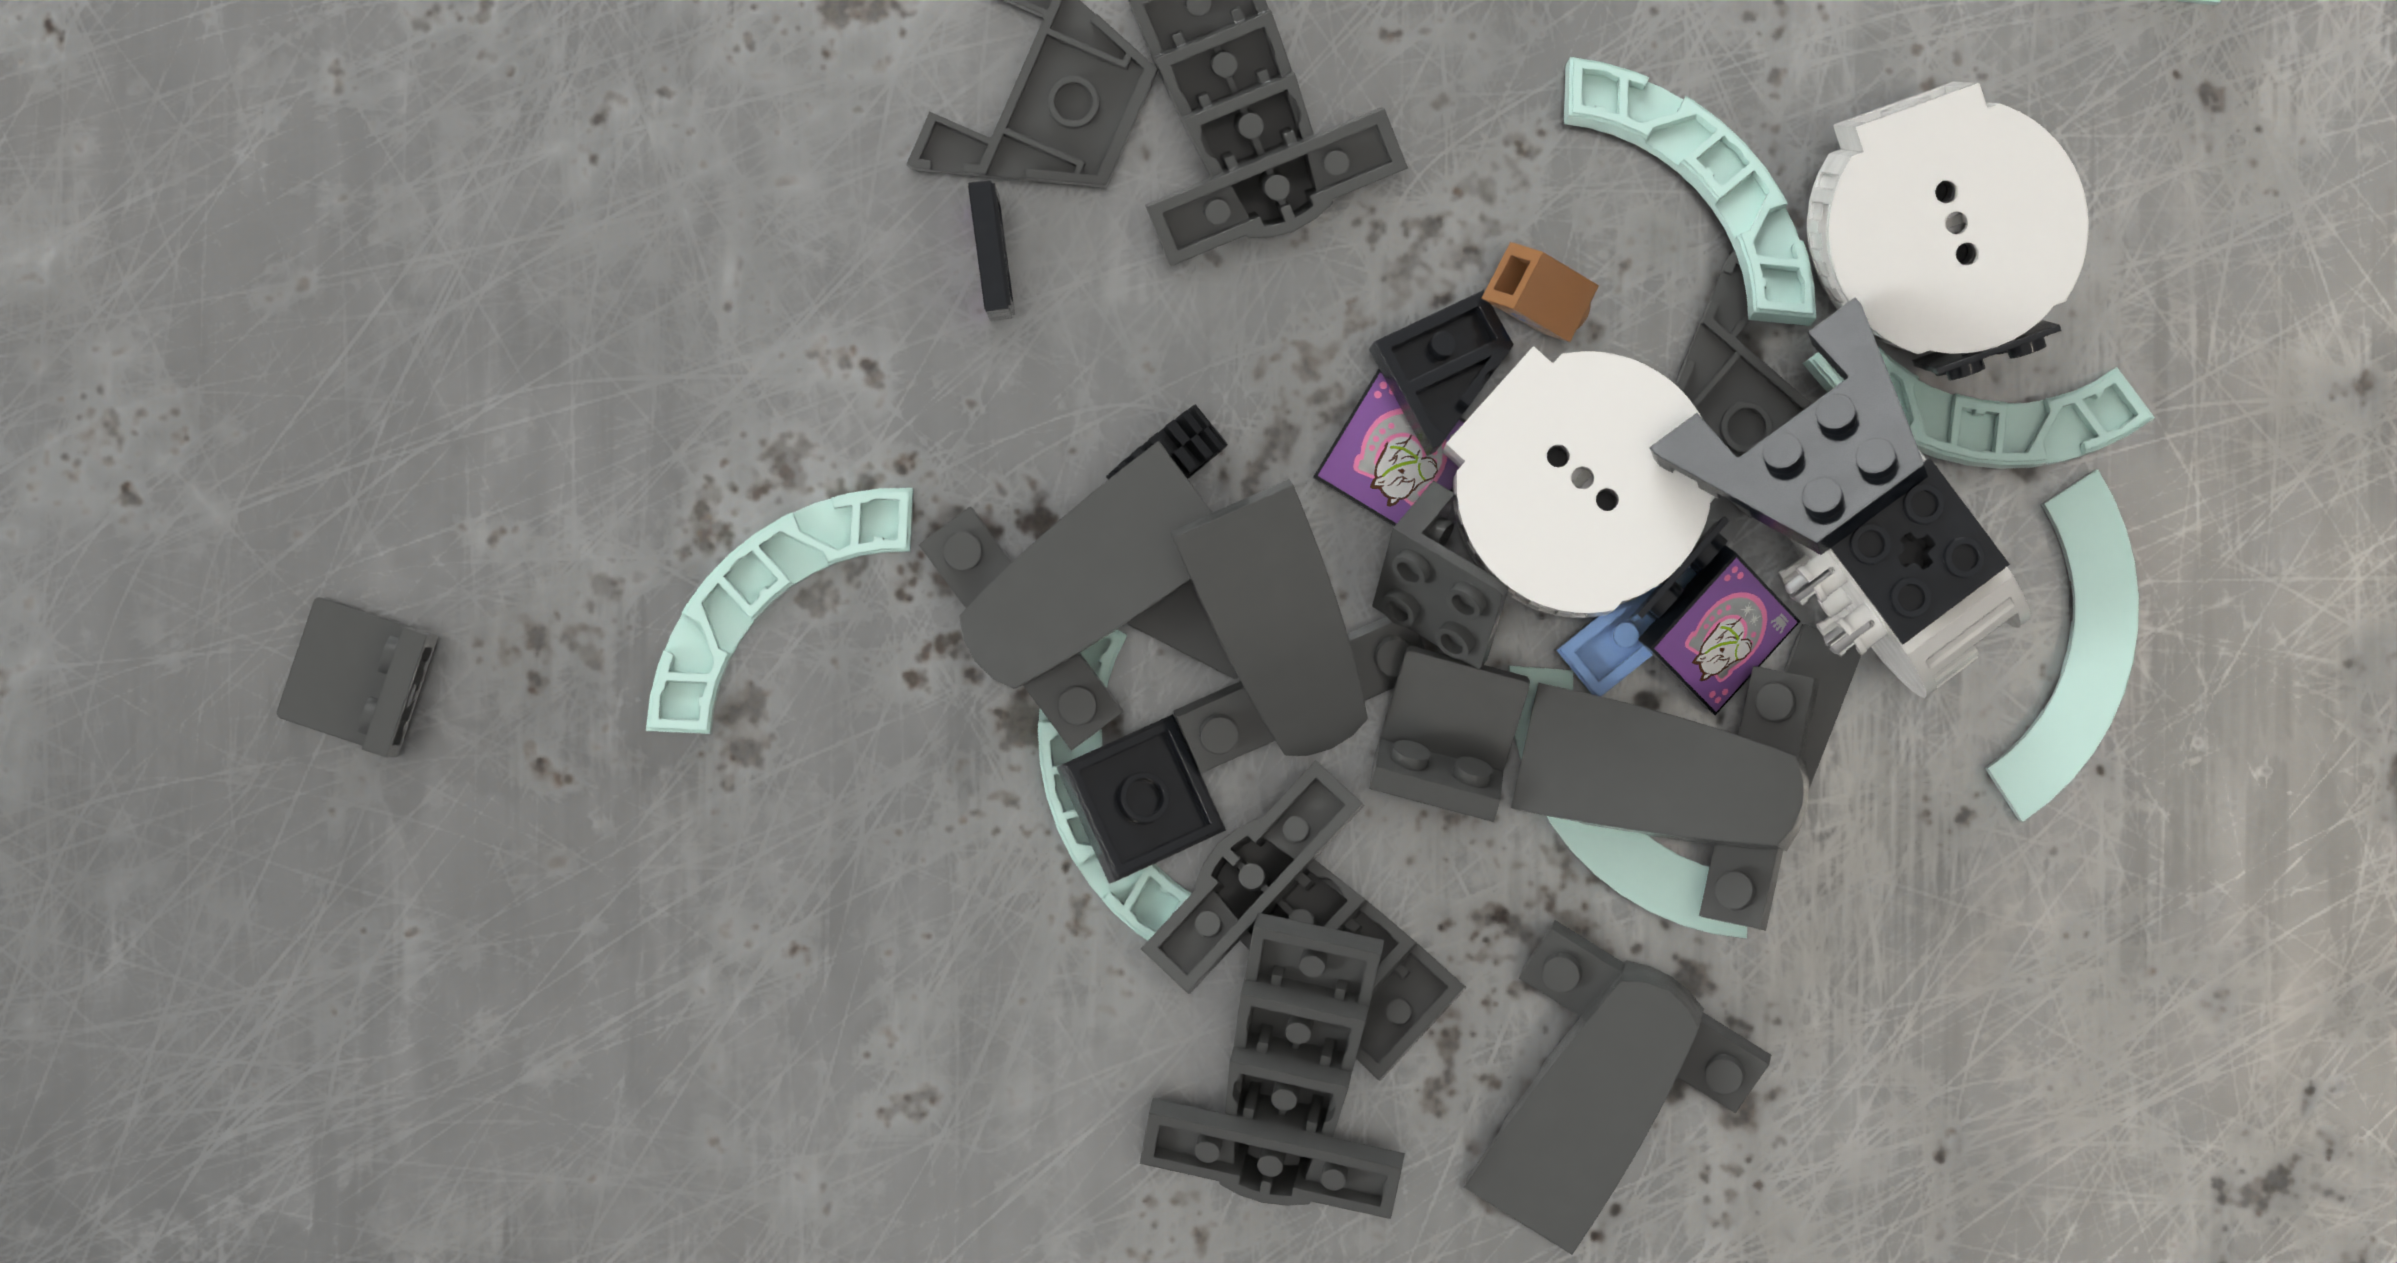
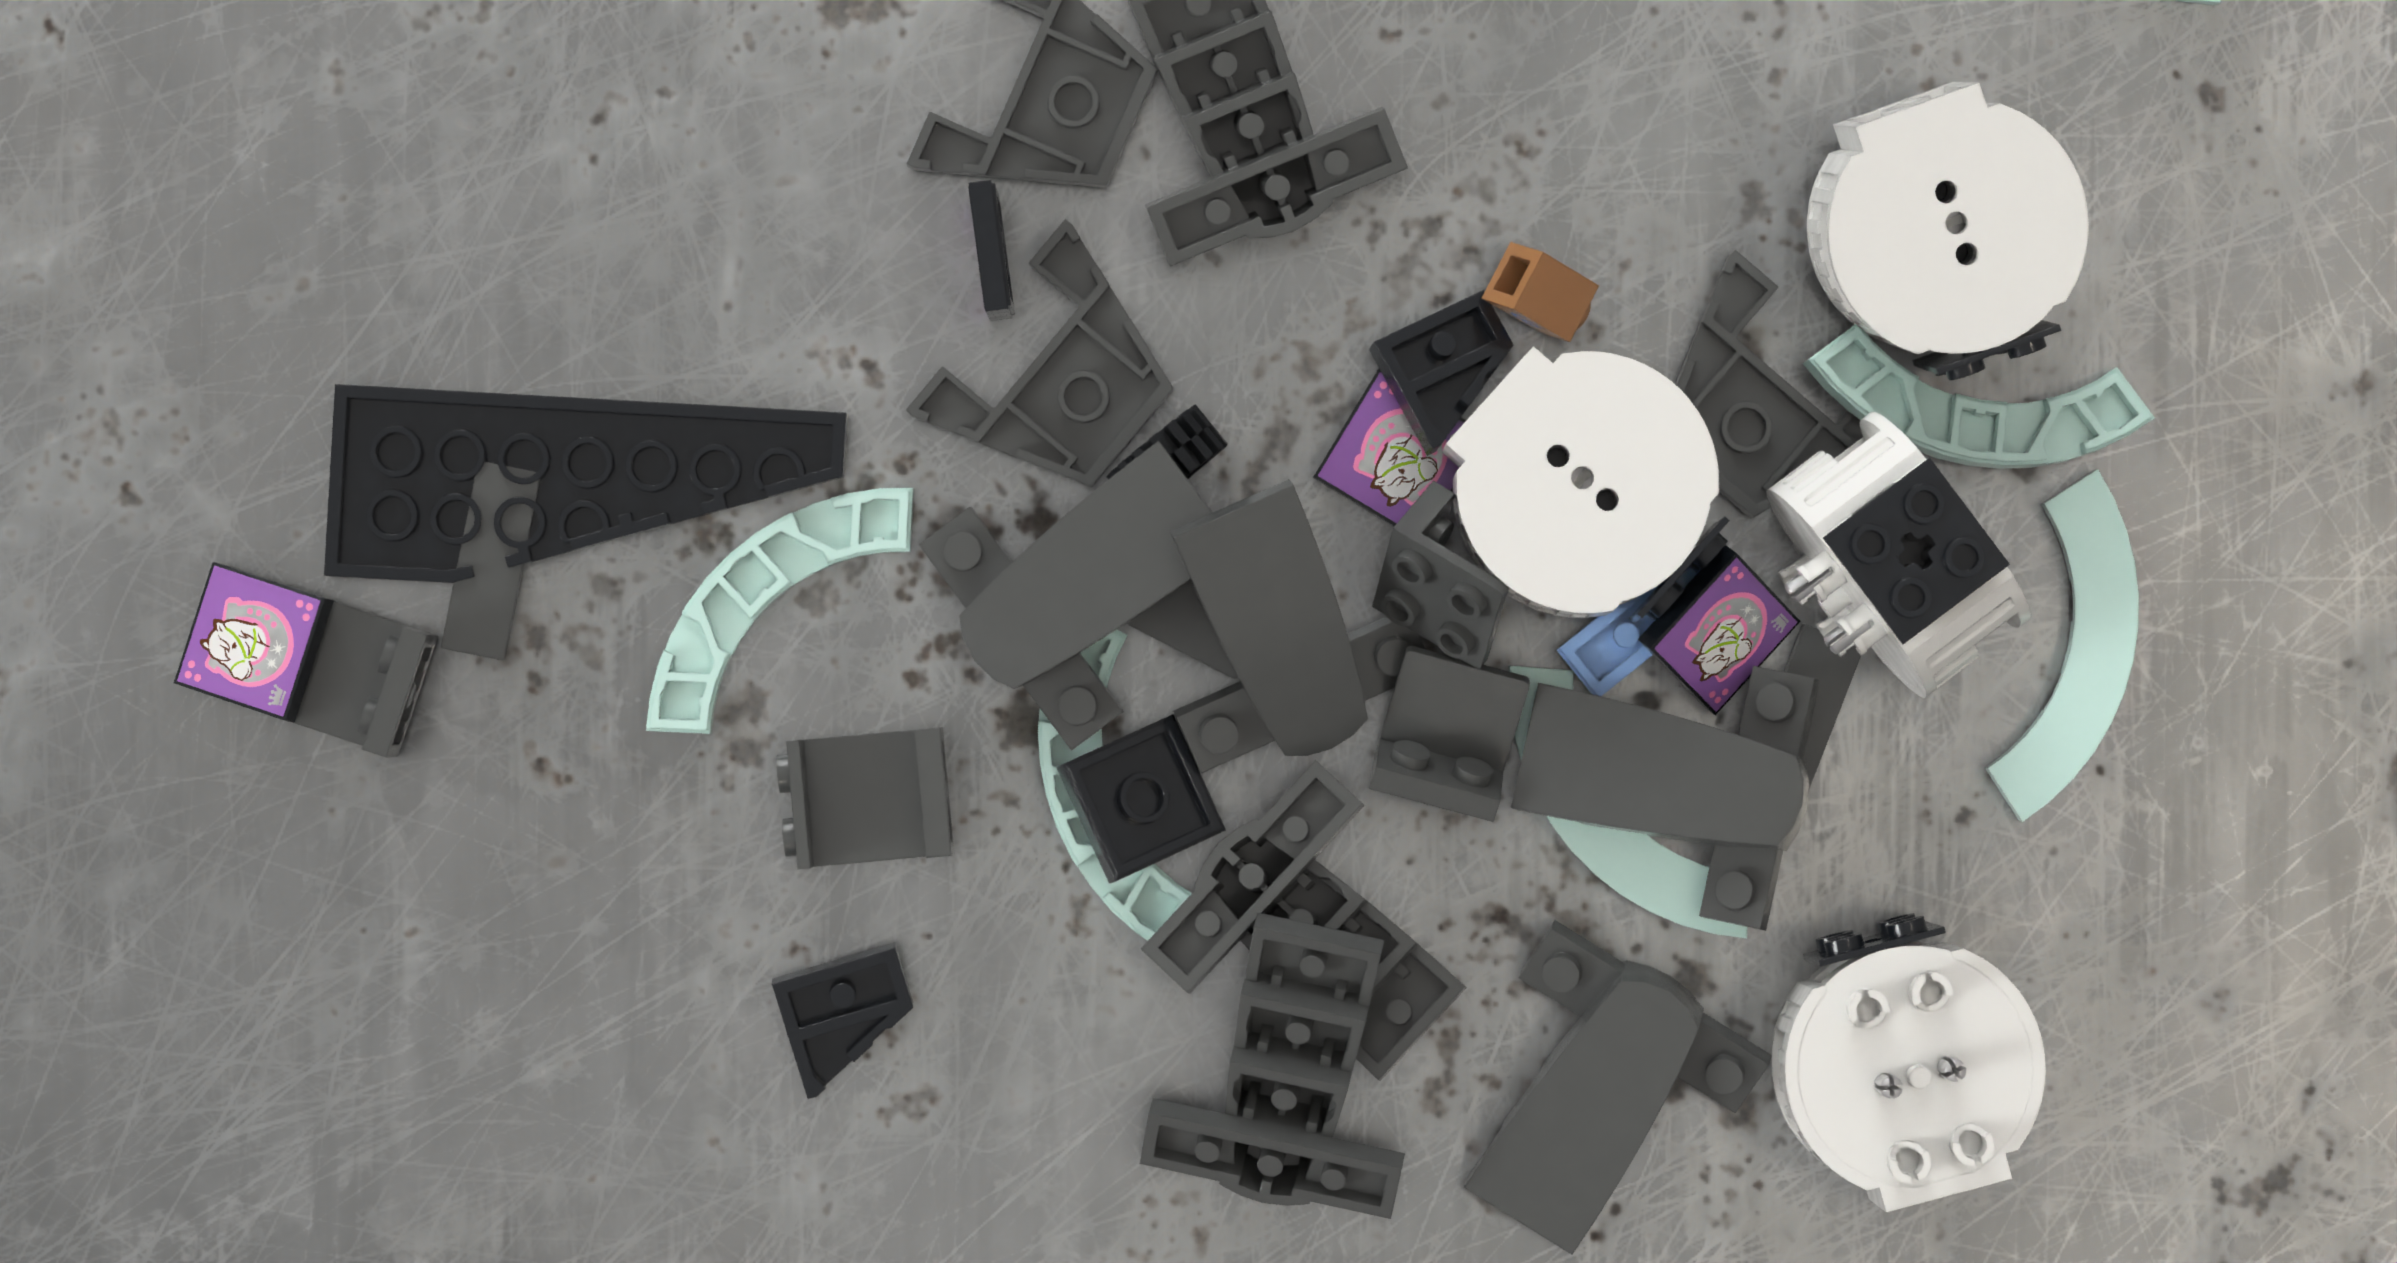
(253, 642): none -> tile
(485, 605): none -> dark grey tile
(603, 467): none -> black wing
(840, 1010): none -> black wing
(866, 798): none -> dark grey panel
(1079, 394): none -> dark grey wing
(1717, 166): light aqua tile -> none
(1826, 464): wing -> none
(1907, 1064): none -> white piece

